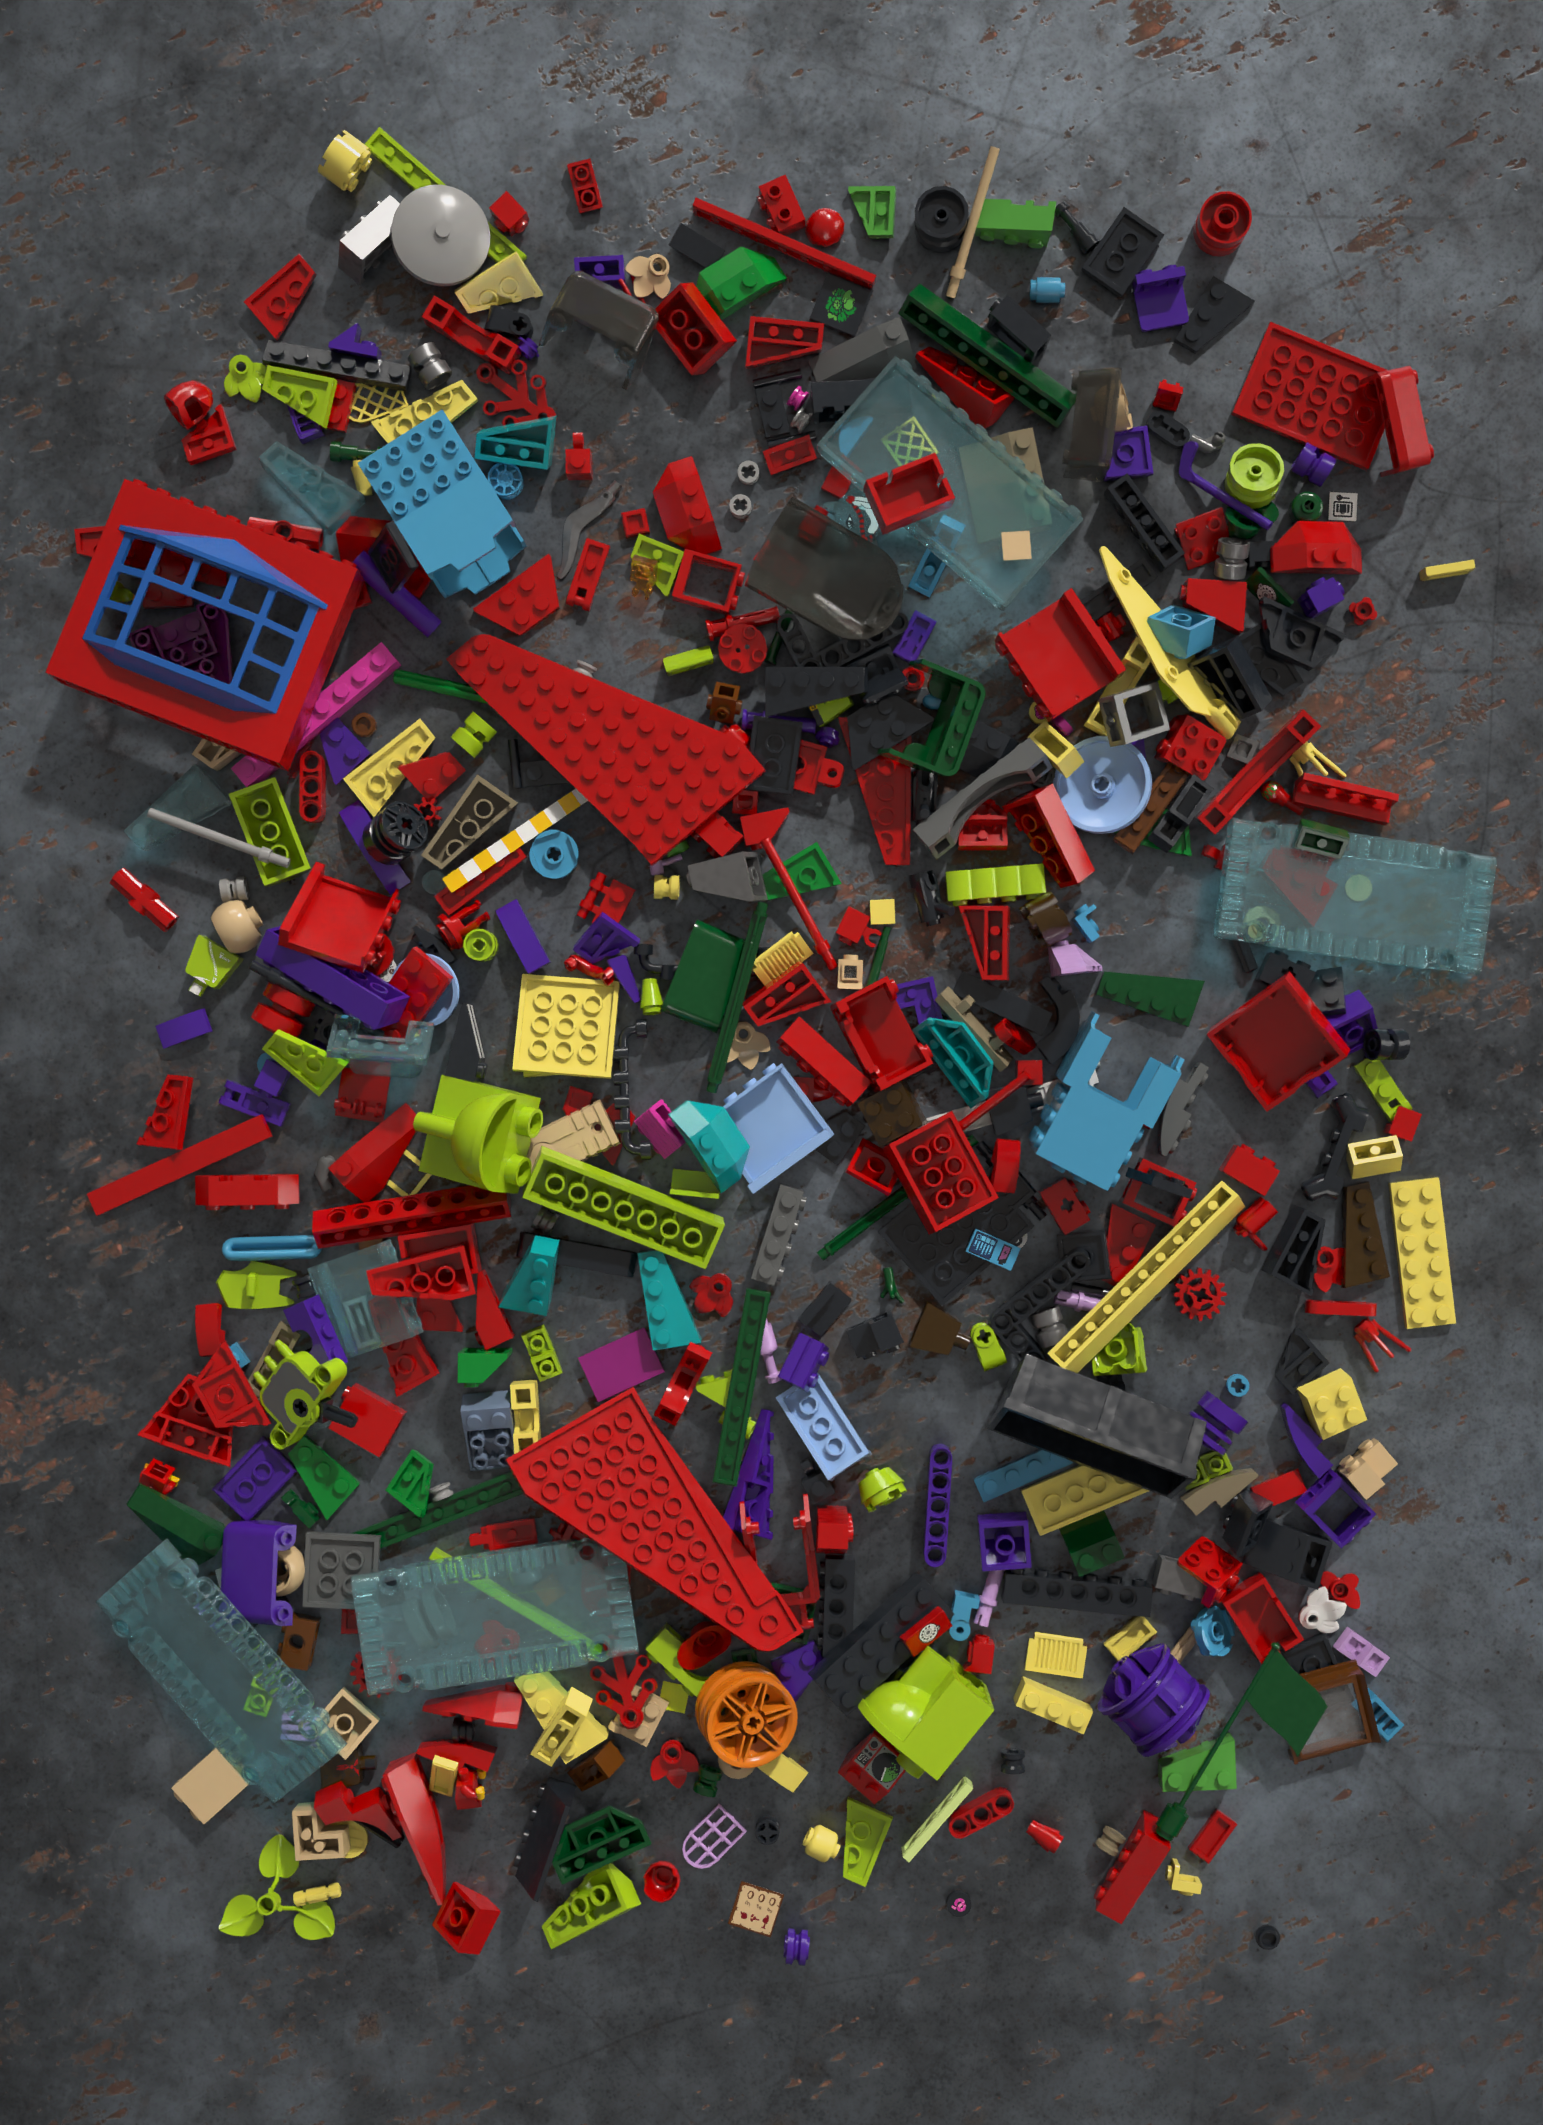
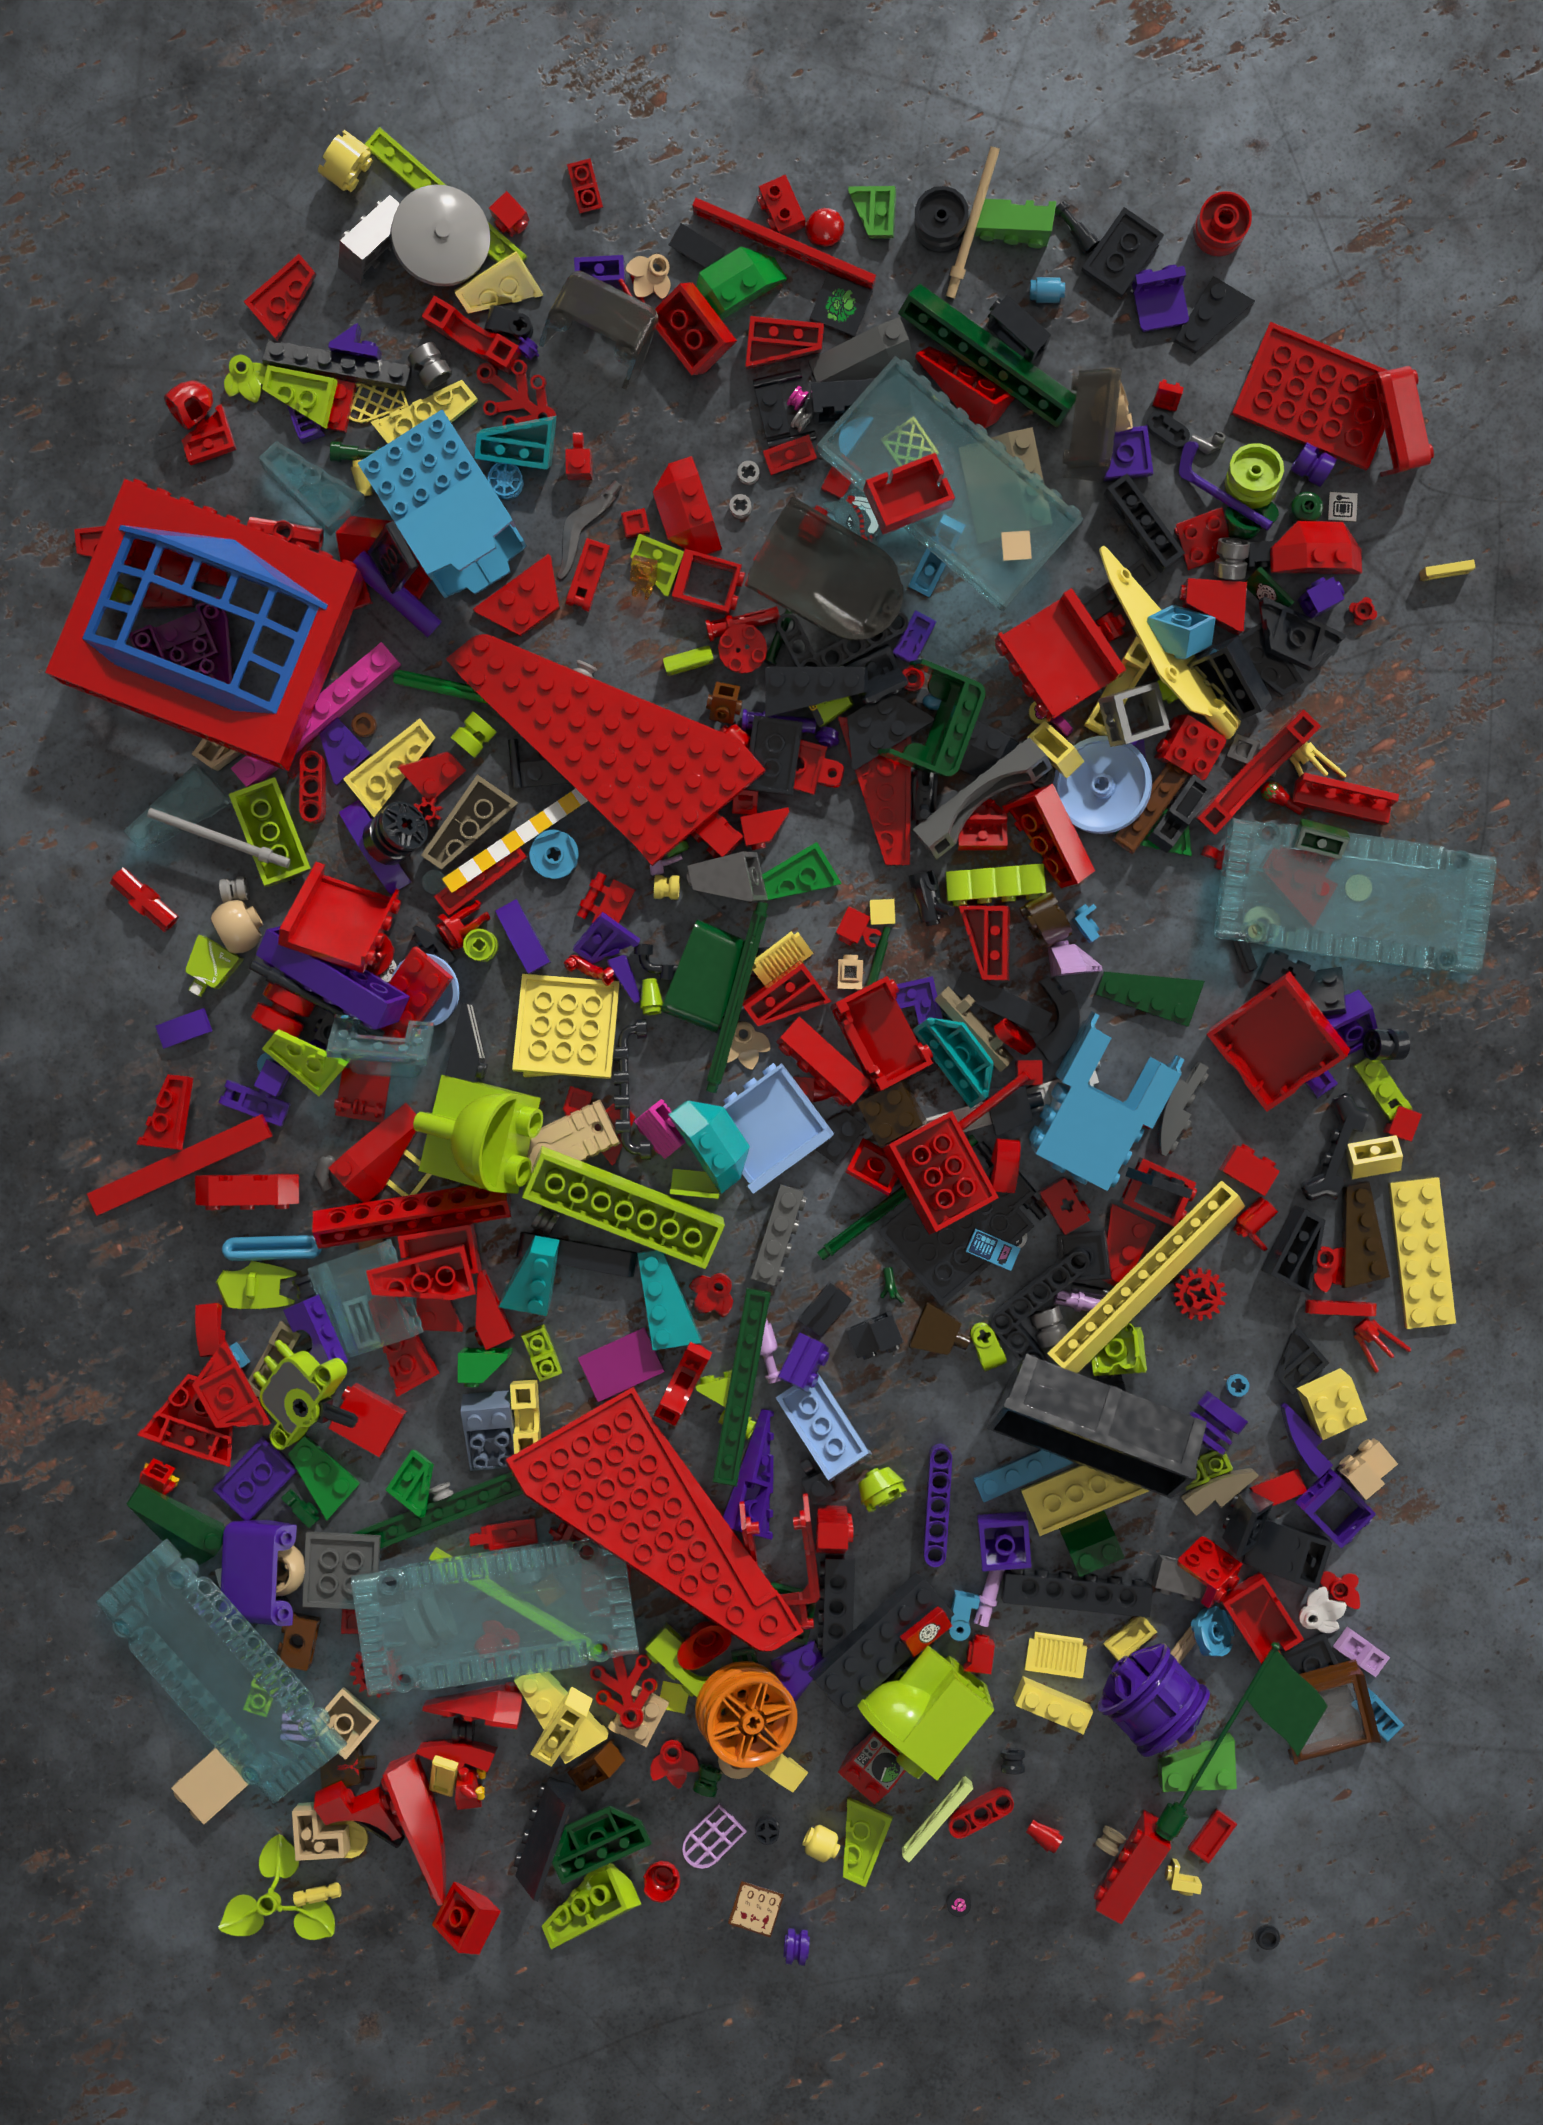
(821, 945): red bar -> none

